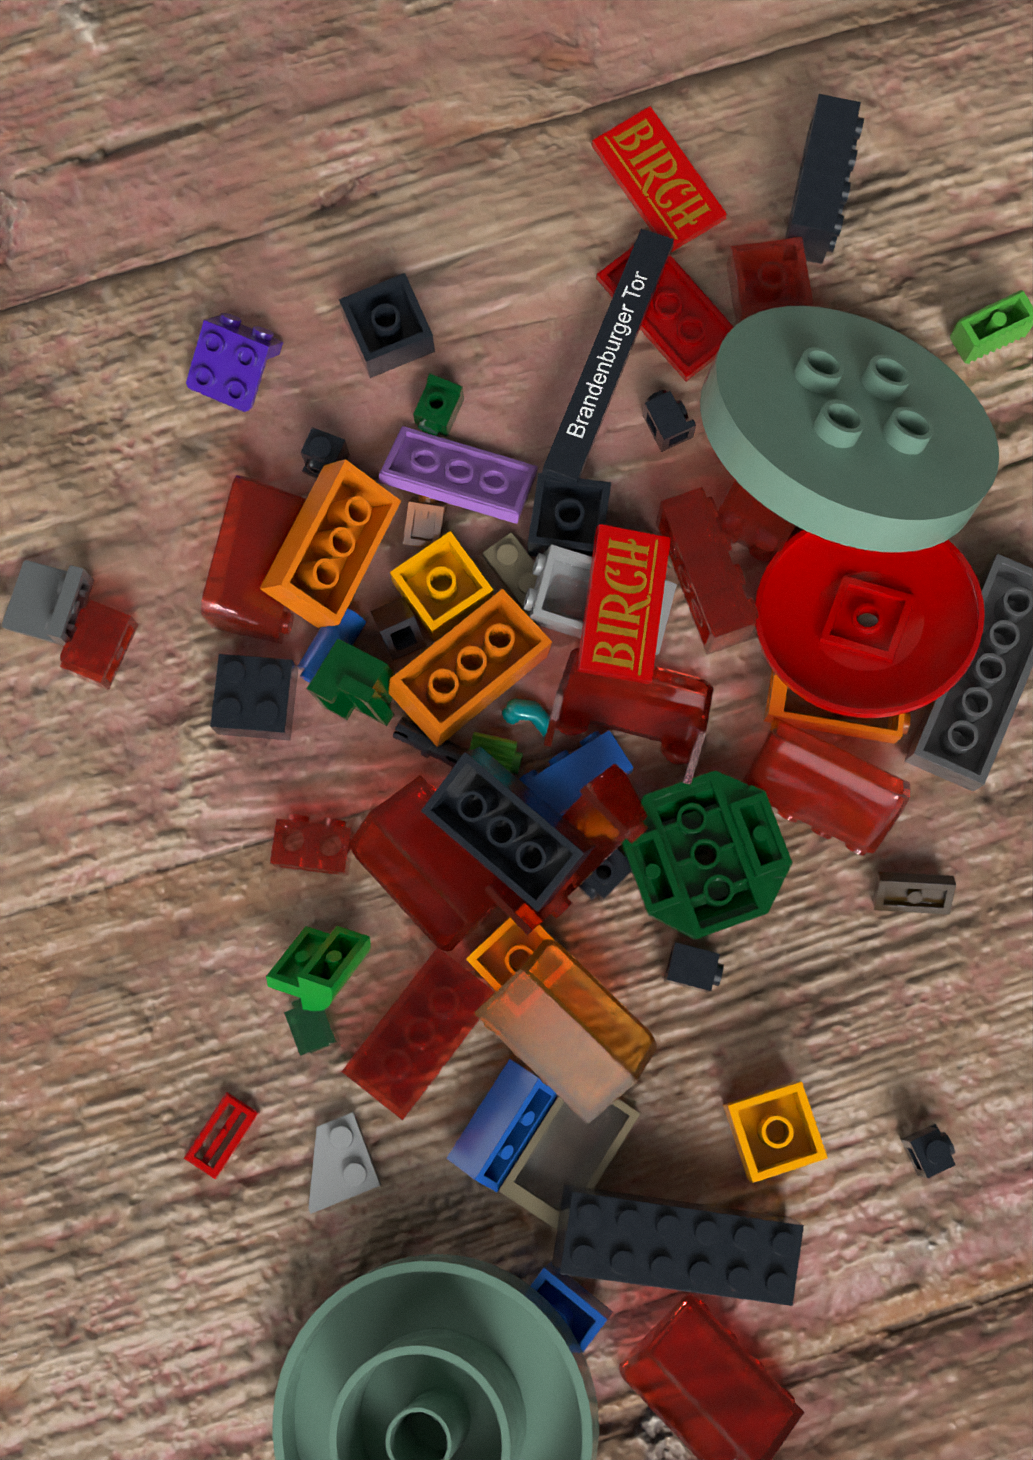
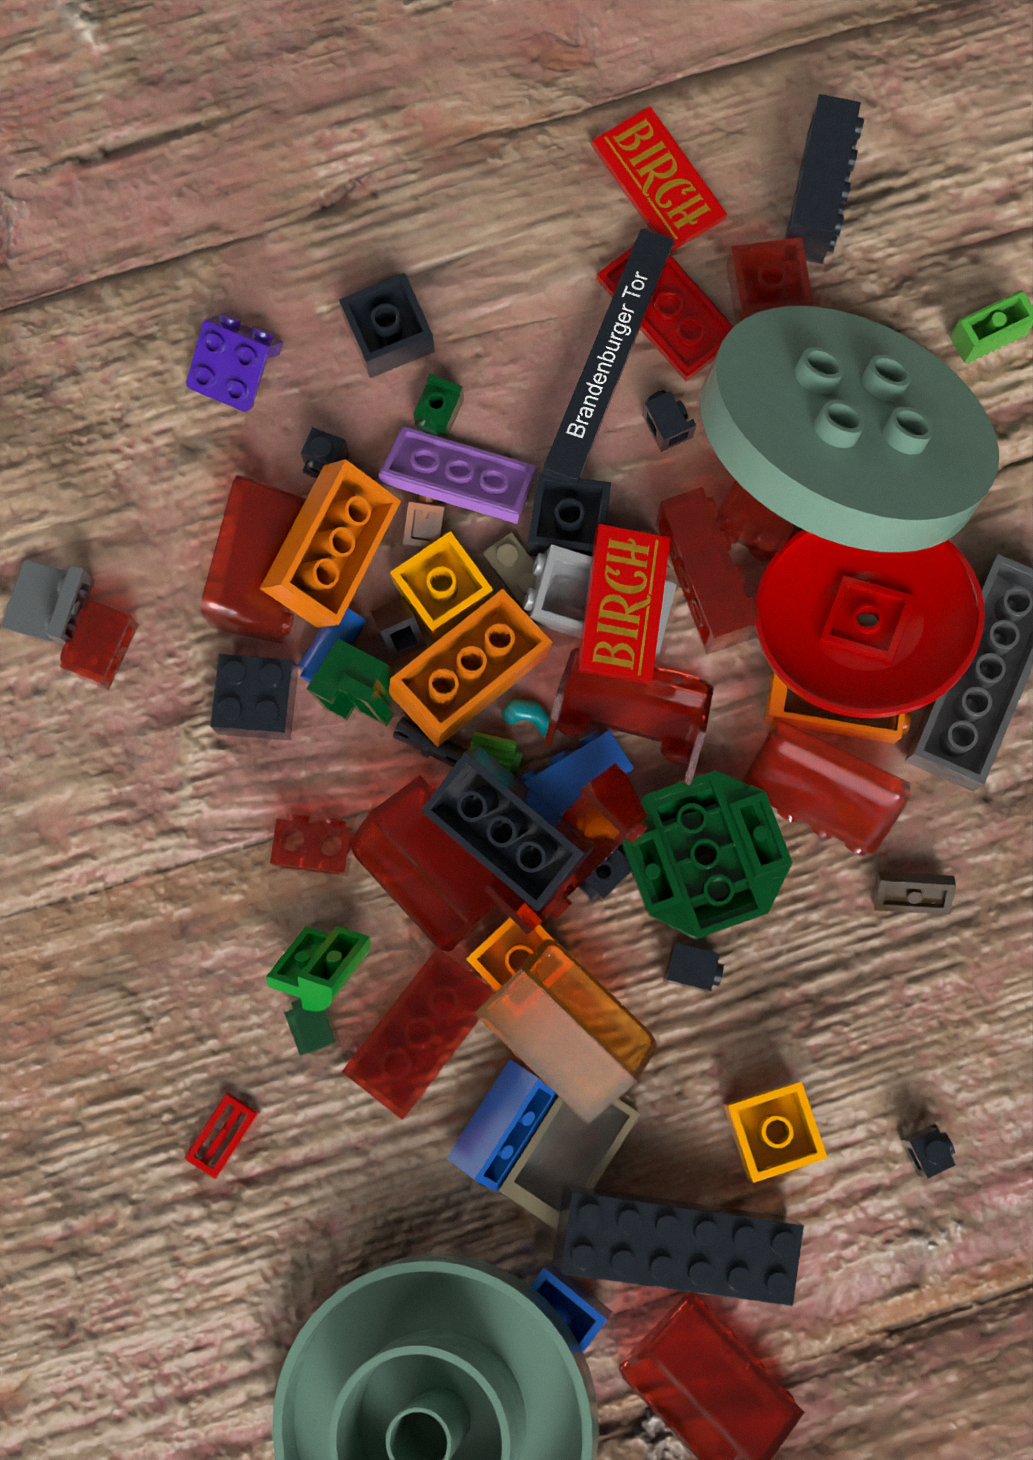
(340, 1164): light grey wing -> none

